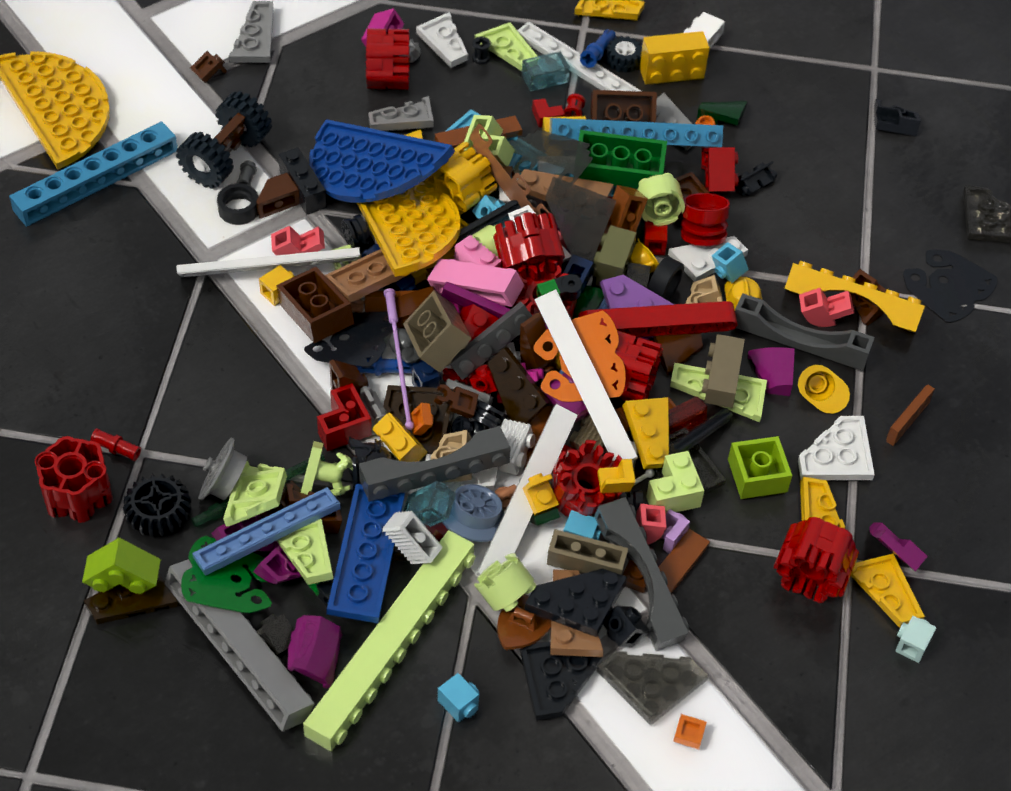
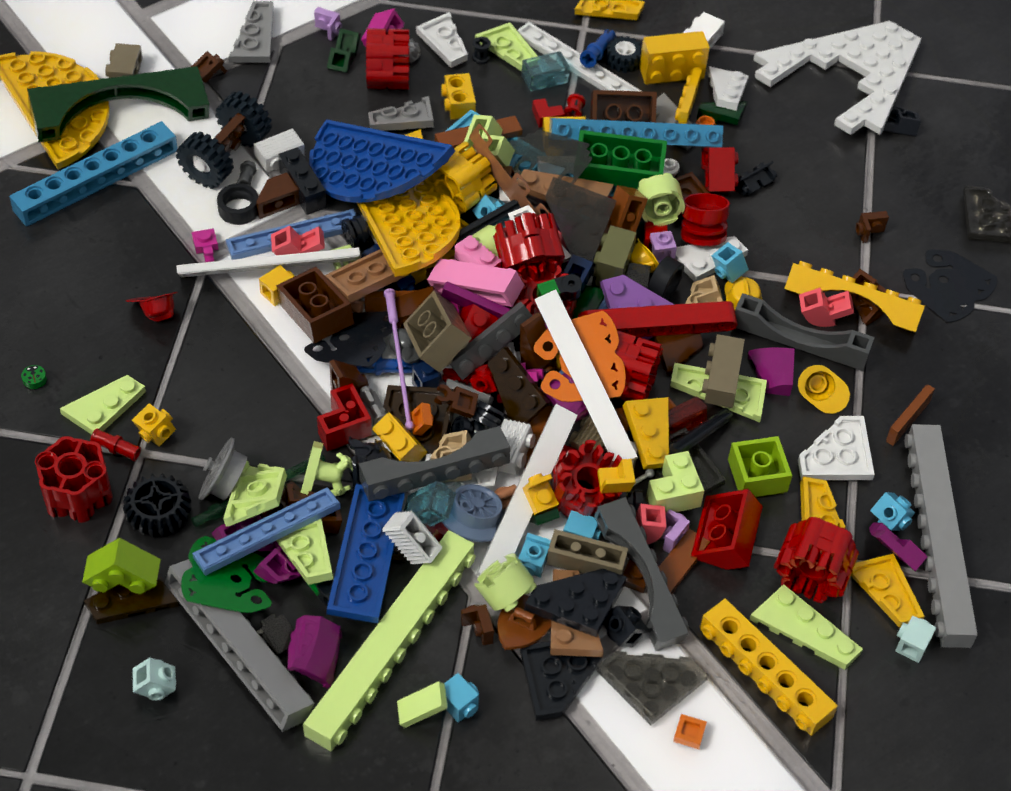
(34, 377): none -> green tile
(59, 104): none -> dark green arch
(104, 405): none -> yellowish green wing
(124, 60): none -> dark tan brick
(154, 429): none -> yellow brick
(154, 679): none -> light aqua brick
(156, 307): none -> red piece
(205, 243): none -> dark pink plate
(260, 241): none -> medium blue tile
(268, 149): none -> white brick
(327, 21): none -> lavender bracket
(345, 51): none -> dark green slope
(422, 704): none -> yellowish green tile
(458, 94): none -> yellow brick
(480, 619): none -> reddish brown bracket
(535, 554): none -> medium azure brick
(663, 245): none -> lavender bracket
(671, 166): none -> white plate
(688, 96): none -> yellow plate
(727, 87): none -> white wing
(730, 526): none -> red slope
(765, 653): none -> yellow brick
(799, 621): none -> yellowish green wing
(871, 223): none -> reddish brown bracket
(876, 51): none -> white wing
(893, 511): none -> medium azure brick
(940, 537): none -> light grey brick

